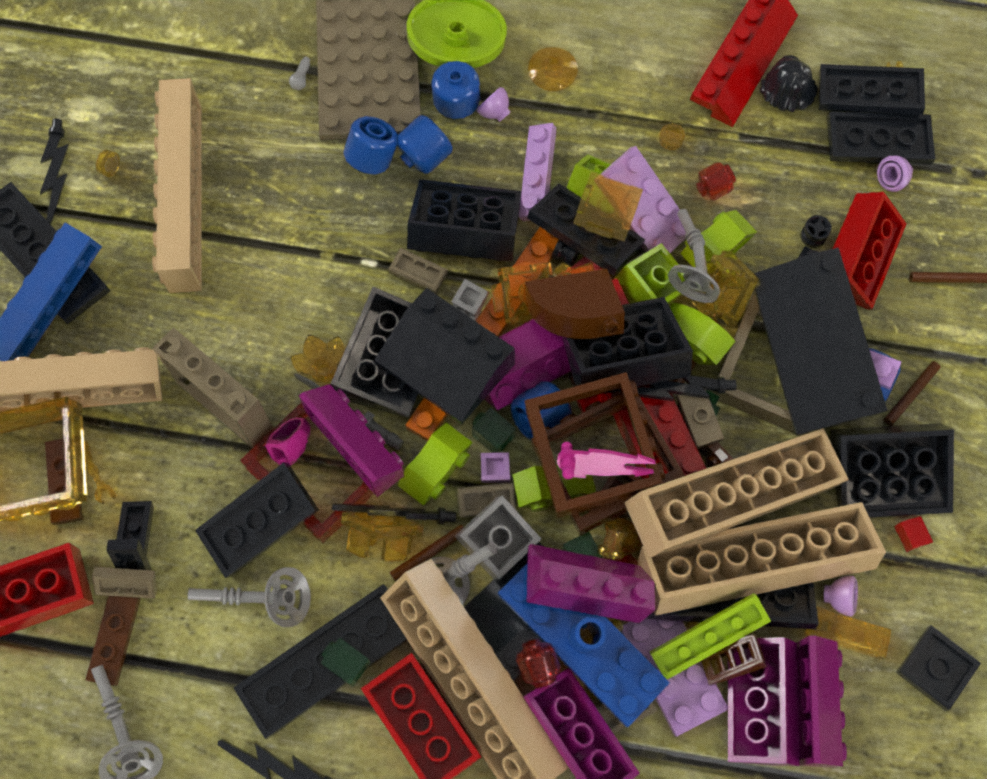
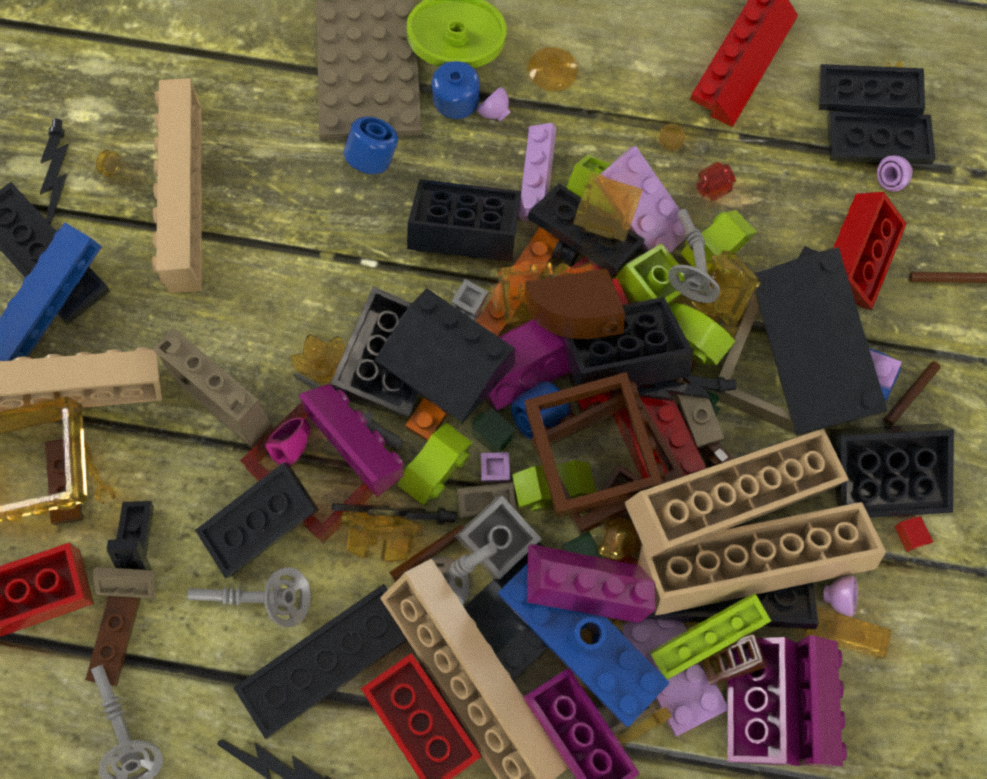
(298, 79): light grey piece -> none
(345, 661): clear green brick -> none
(417, 271): dark tan plate -> none
(423, 145): blue head -> none
(538, 663): clear red head -> none
(599, 462): dark pink piece -> none
(638, 730): none -> clear yellow piece
(789, 85): black hair -> none
(821, 228): black wheel -> none
(938, 668): black plate -> none

